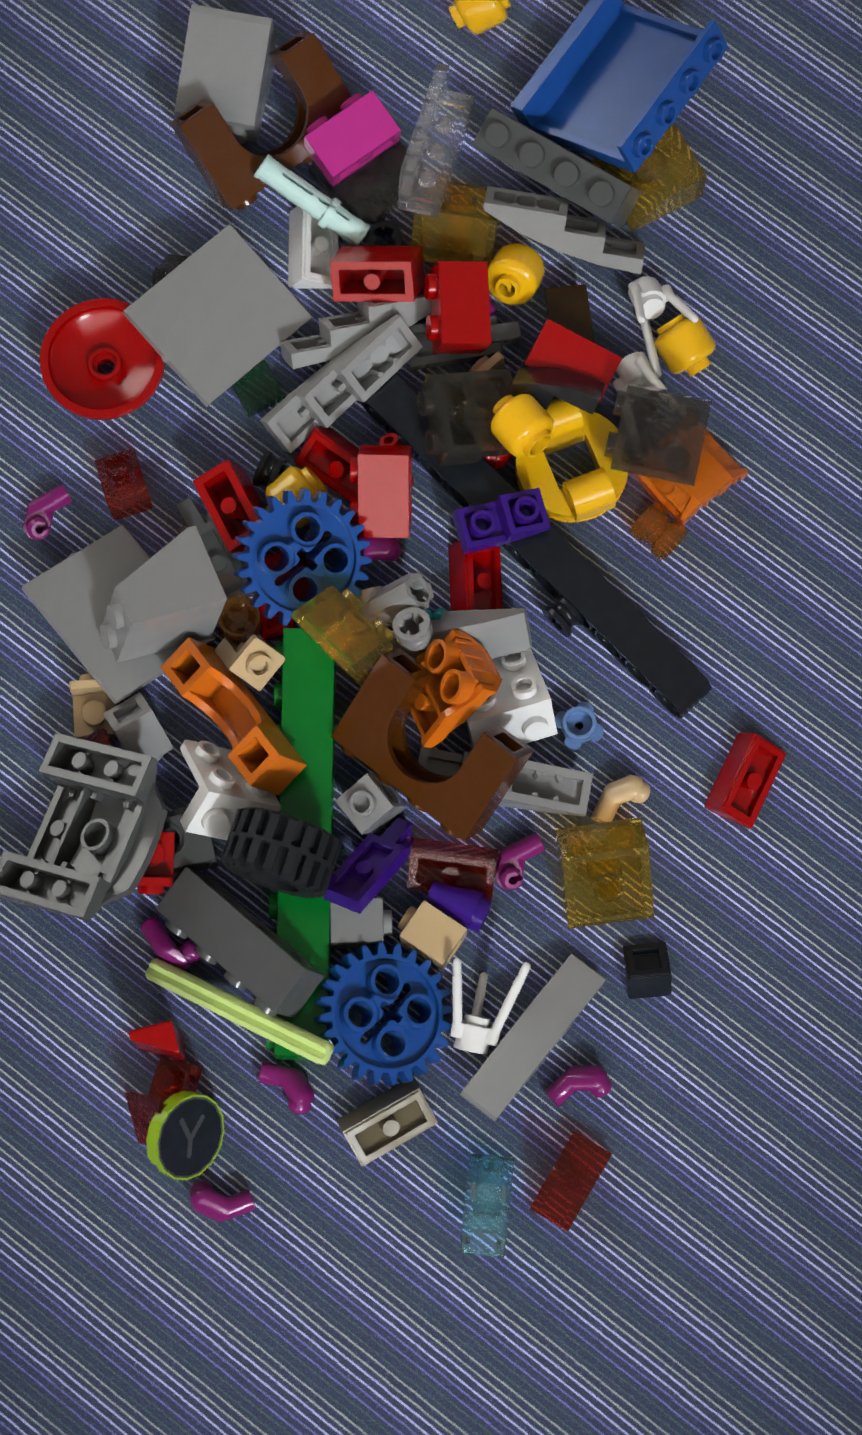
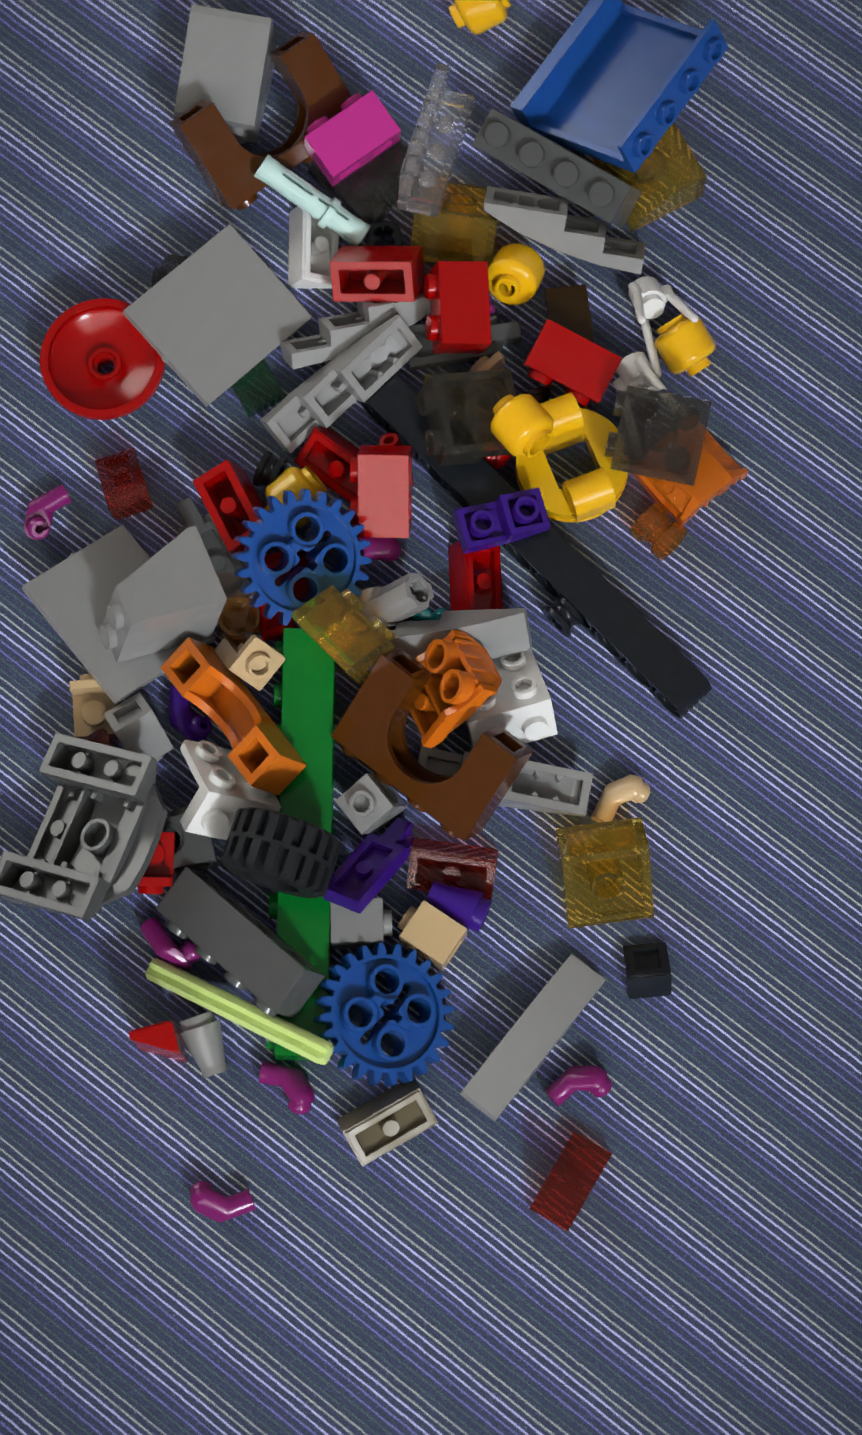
(169, 1079): clear red slope -> none
(185, 719): none -> dark purple arm
(185, 1135): black tile -> none
(205, 1042): none -> light grey cone
(421, 619): light grey bush -> none
(474, 1031): white plant -> none
(487, 1205): clear light blue slope -> none
(513, 858): magenta arm -> none
(568, 386): black slope -> none
(582, 714): medium blue plate -> none
(745, 779): red slope -> none

